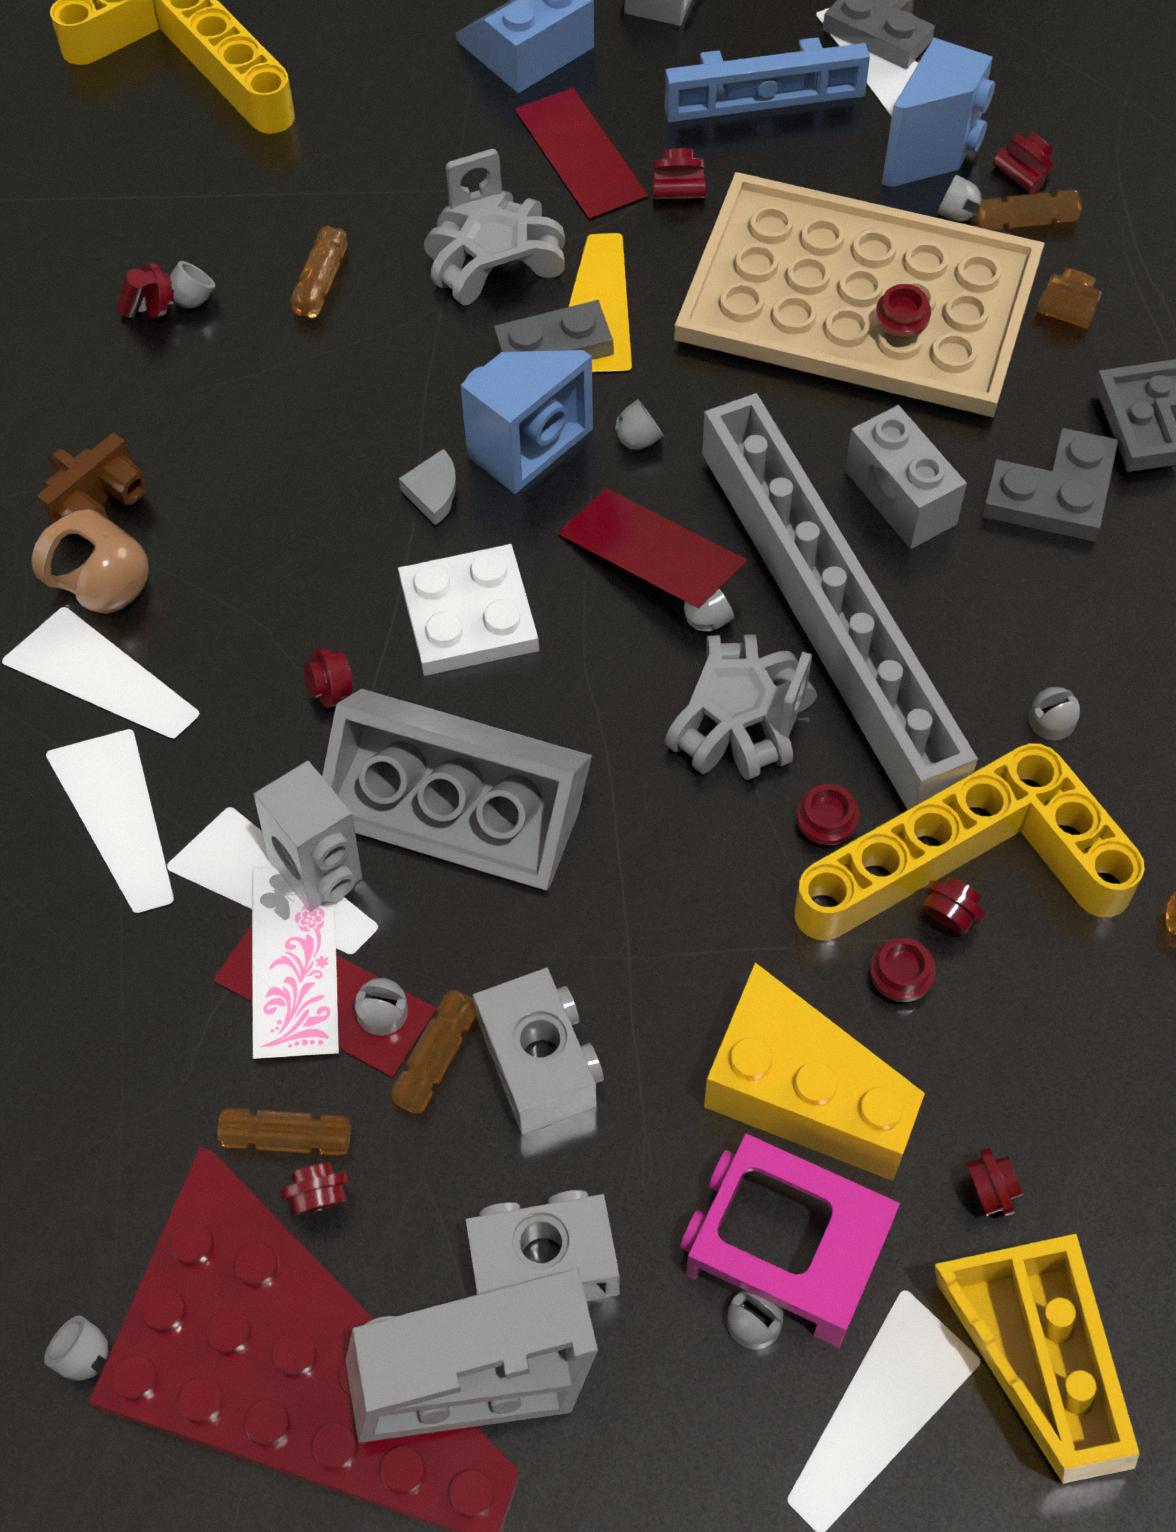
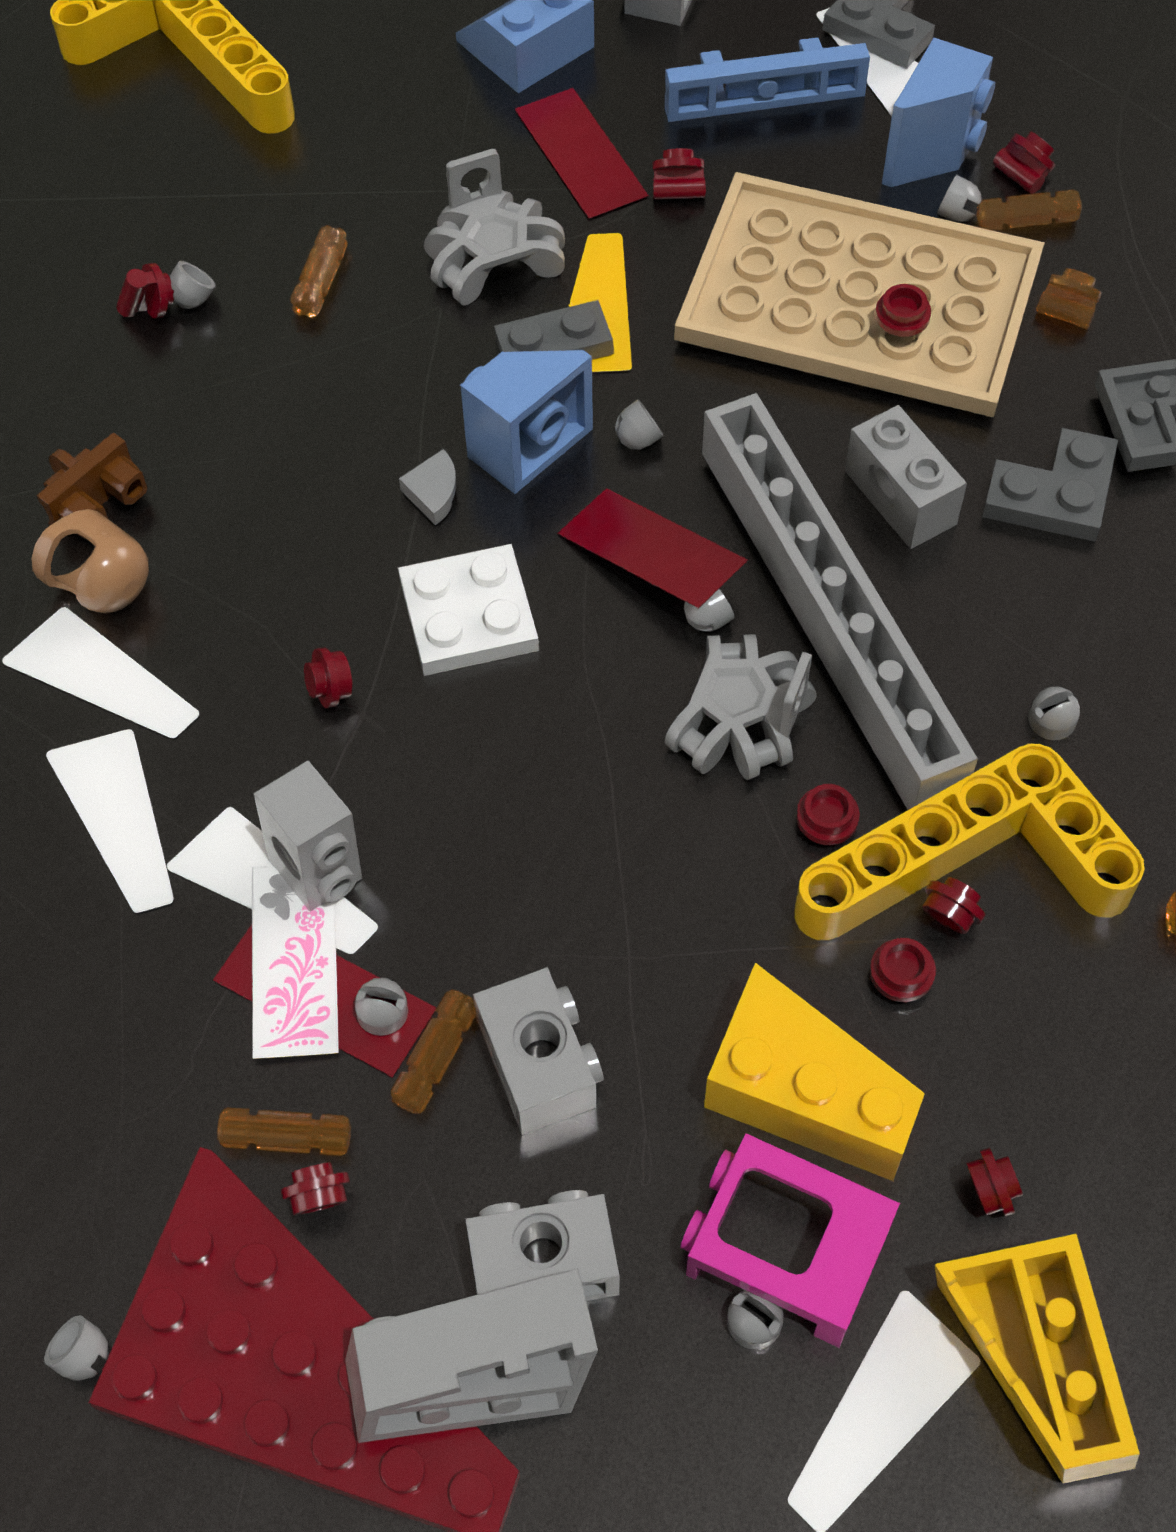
(455, 786): light grey slope -> none

